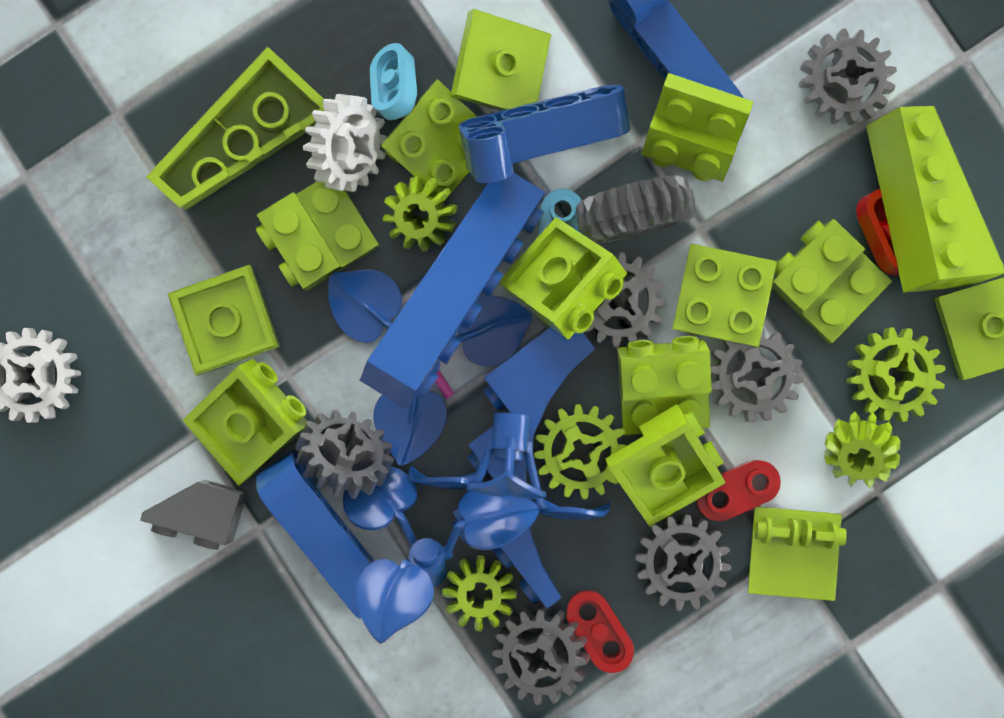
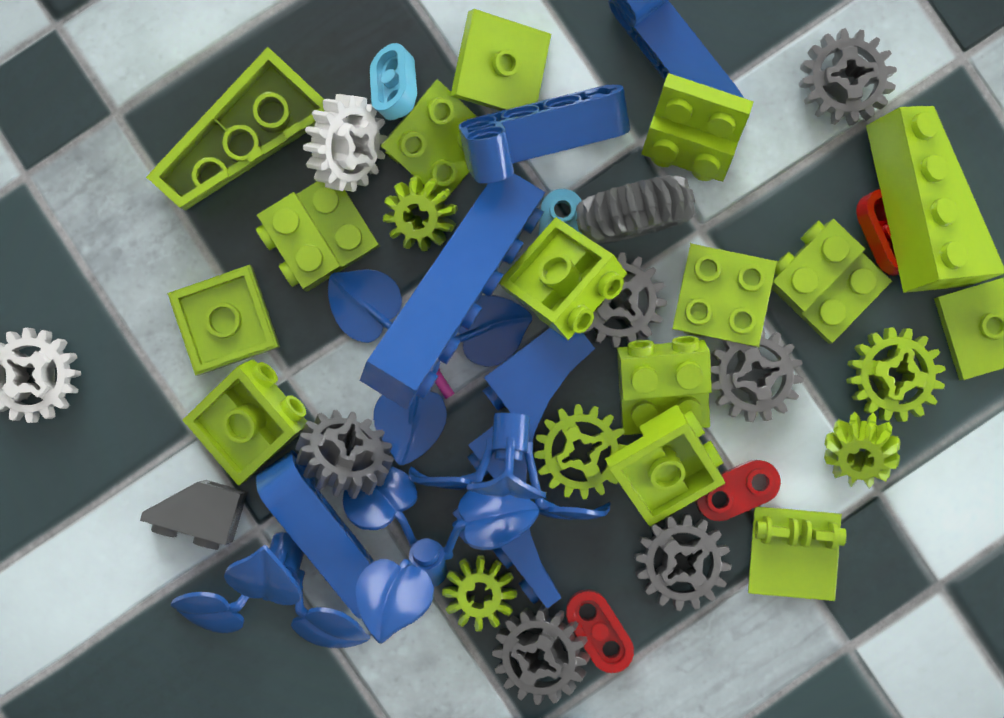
(277, 578): none -> blue plant

